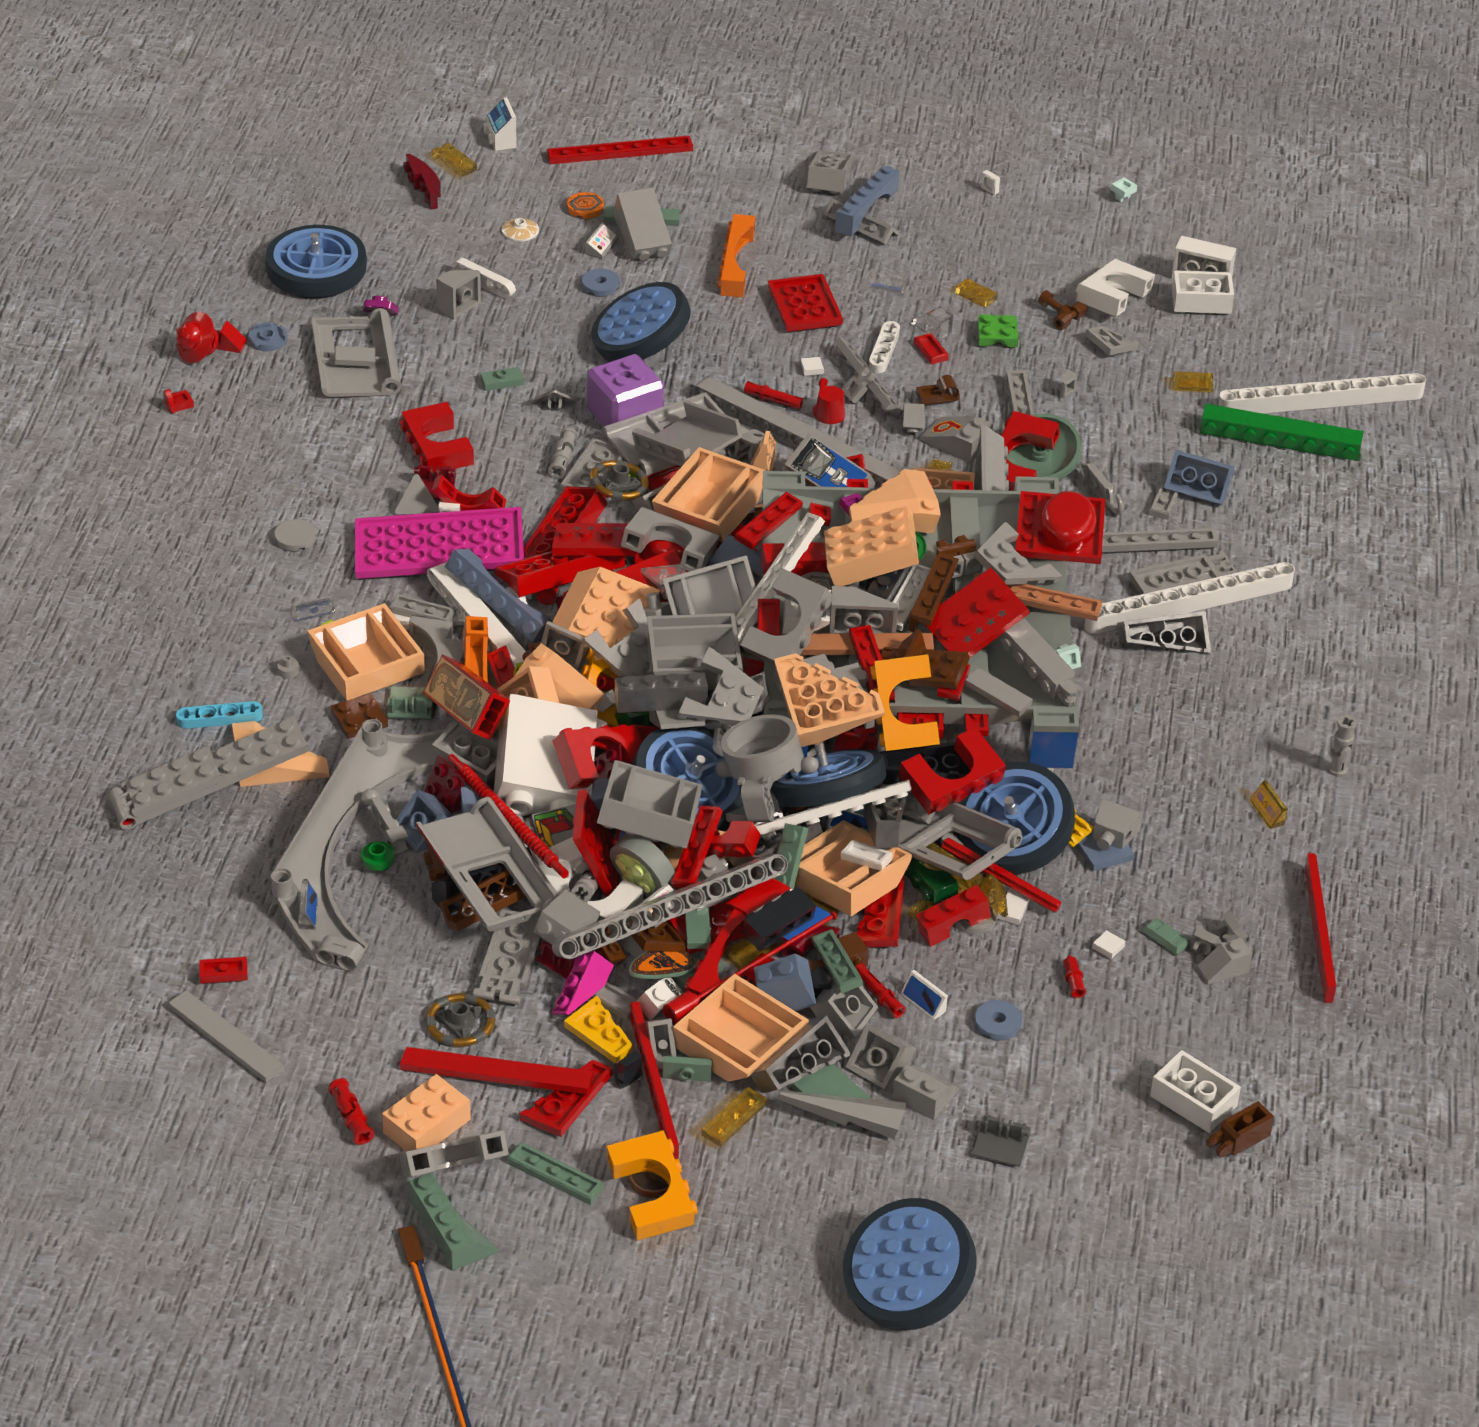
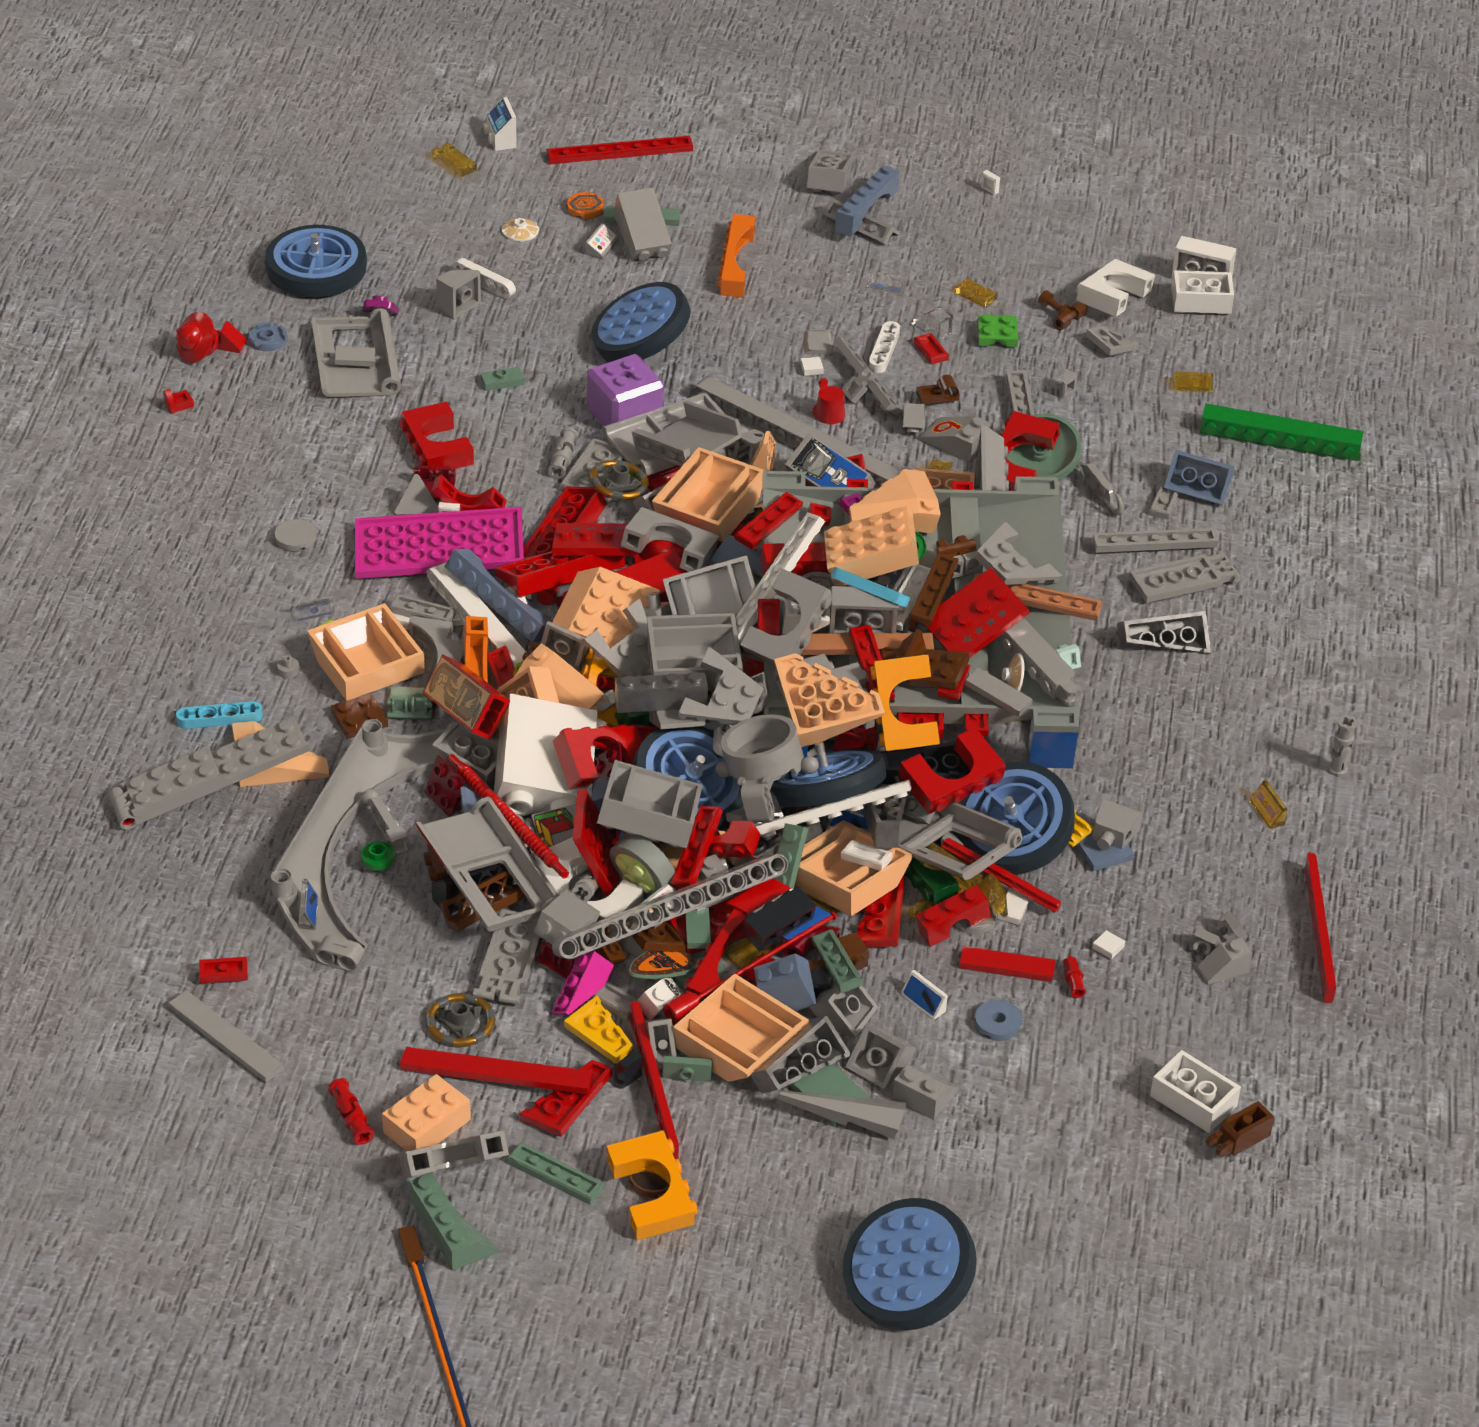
(423, 809): sand blue slope -> none
(424, 179): dark red slope -> none
(555, 396): light grey piece -> none
(609, 282): sand blue tile -> none
(655, 575): clear slope -> none
(734, 1116): clear yellow plate -> none
(767, 393): red pin -> none
(805, 302): red plate -> none
(818, 342): none -> light grey piece
(870, 587): none -> medium azure beam
(884, 996): red pin -> none
(1001, 1140): dark grey hinge -> none
(1007, 963): none -> red tile
(1015, 672): none -> dish
(1060, 526): red piece -> none
(1123, 188): light aqua tile -> none
(1166, 936): sand green tile -> none
(1194, 596): white beam -> none
(1325, 393): white beam -> none

